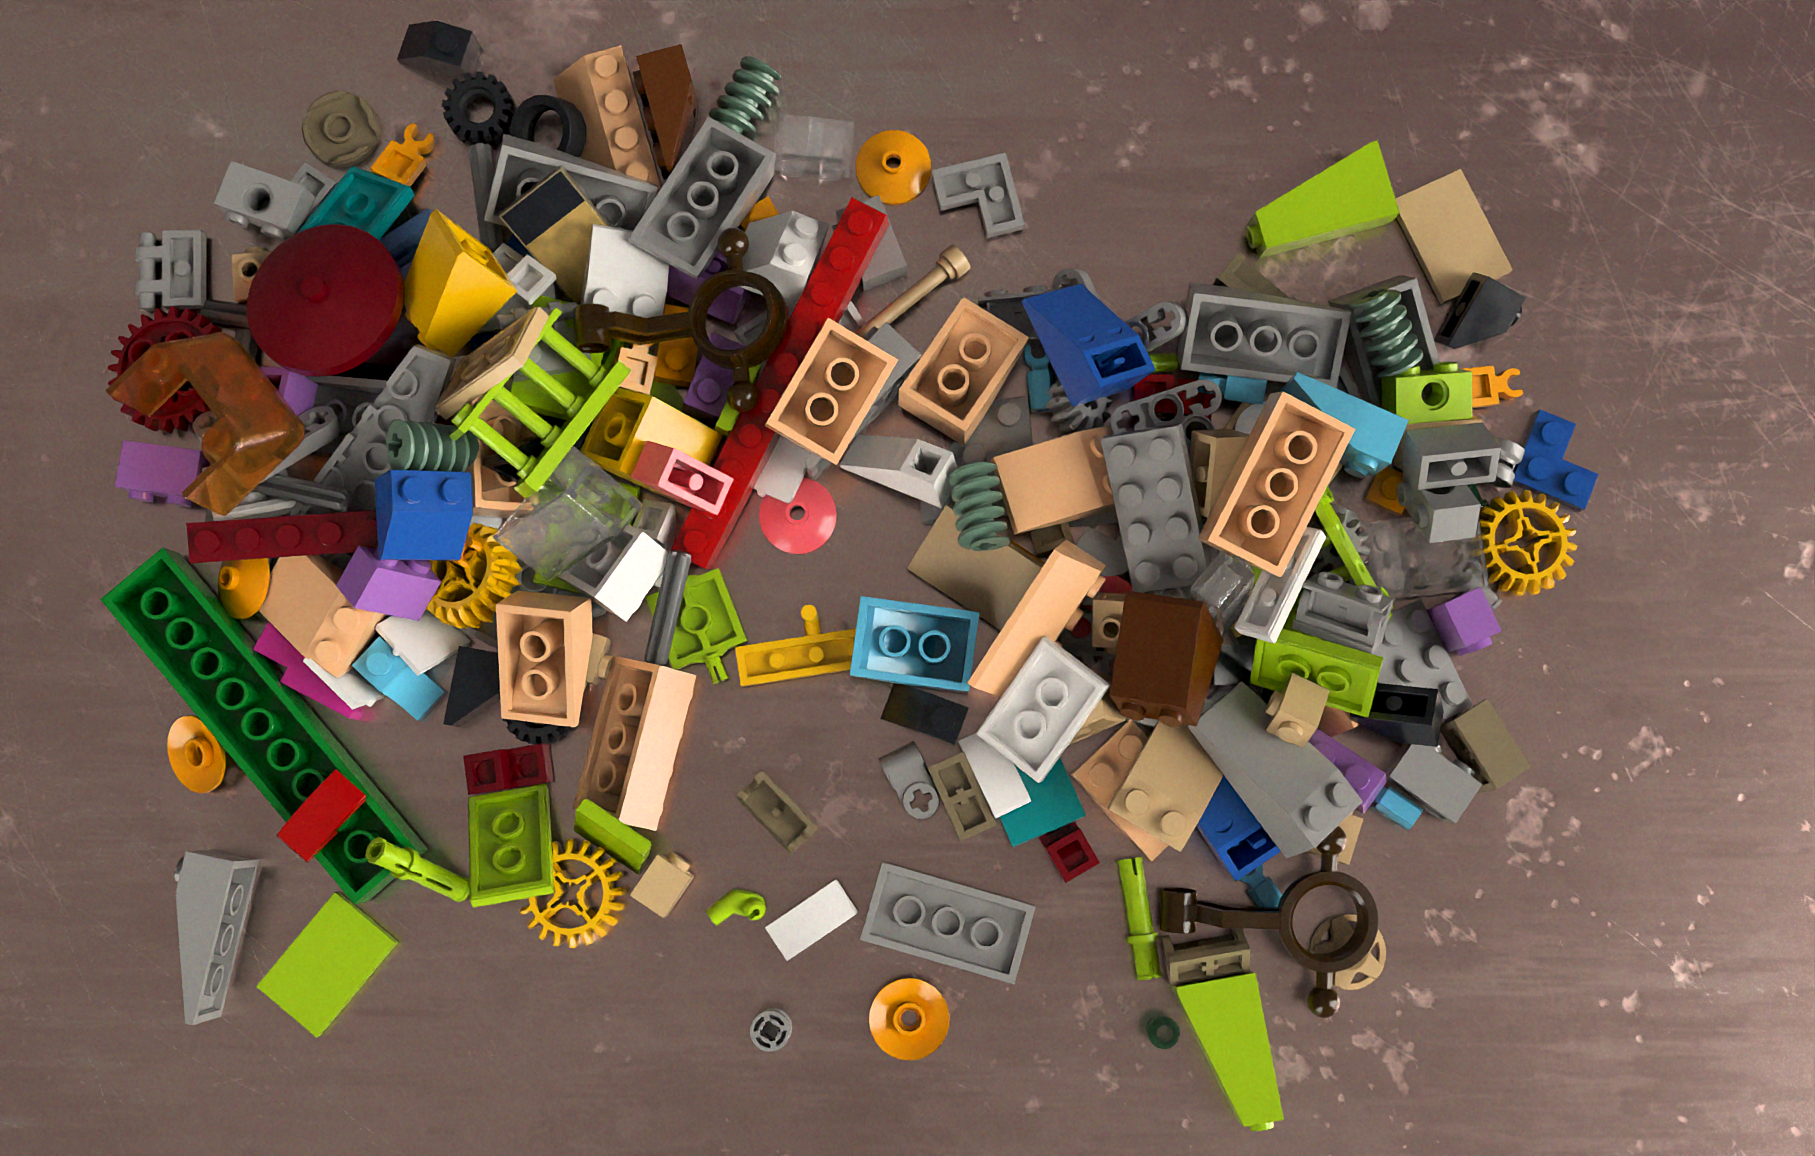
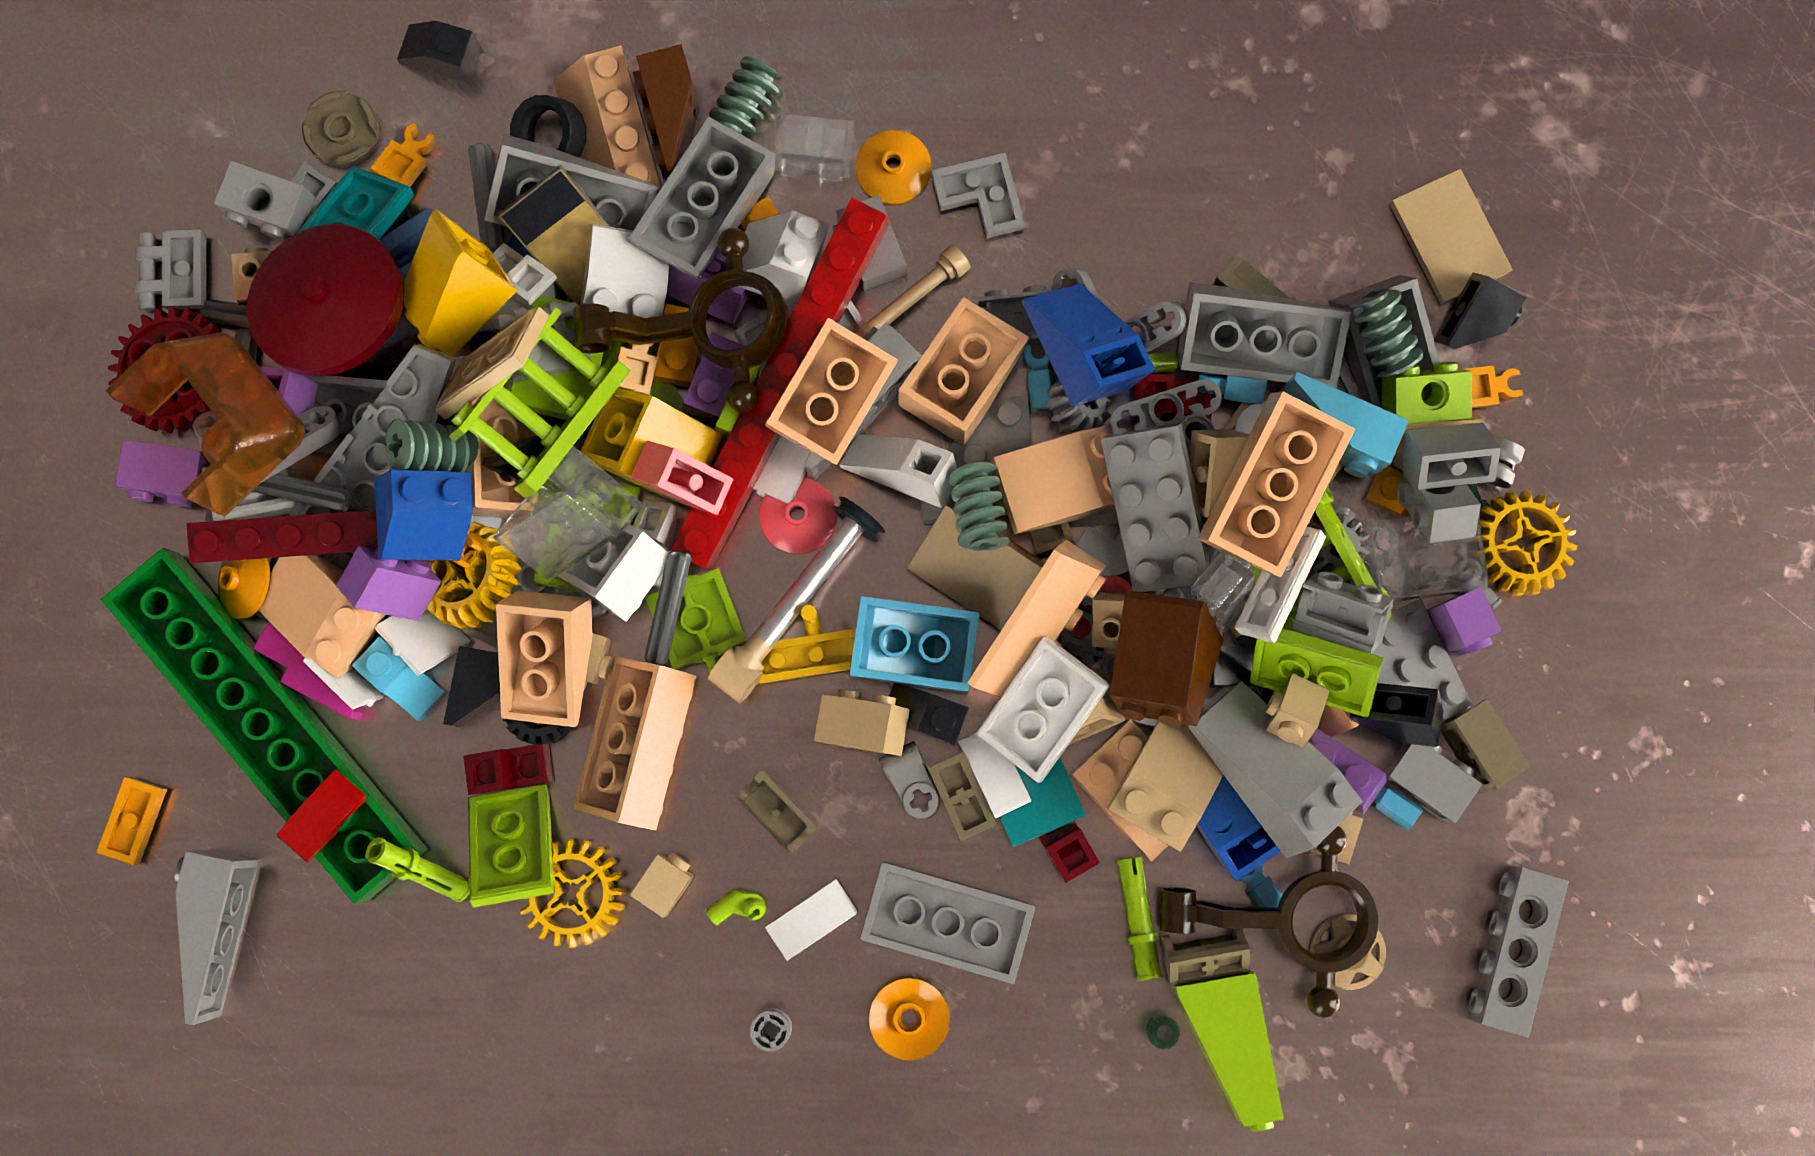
(131, 820): none -> light orange plate
(195, 755): light orange dish -> none
(327, 964): lime tile -> none
(469, 90): black tyre -> none
(613, 835): lime tile -> none
(741, 668): none -> piece
(861, 723): none -> tan brick
(1330, 205): lime slope -> none
(1536, 935): none -> light grey brick
(1543, 463): blue plate -> none

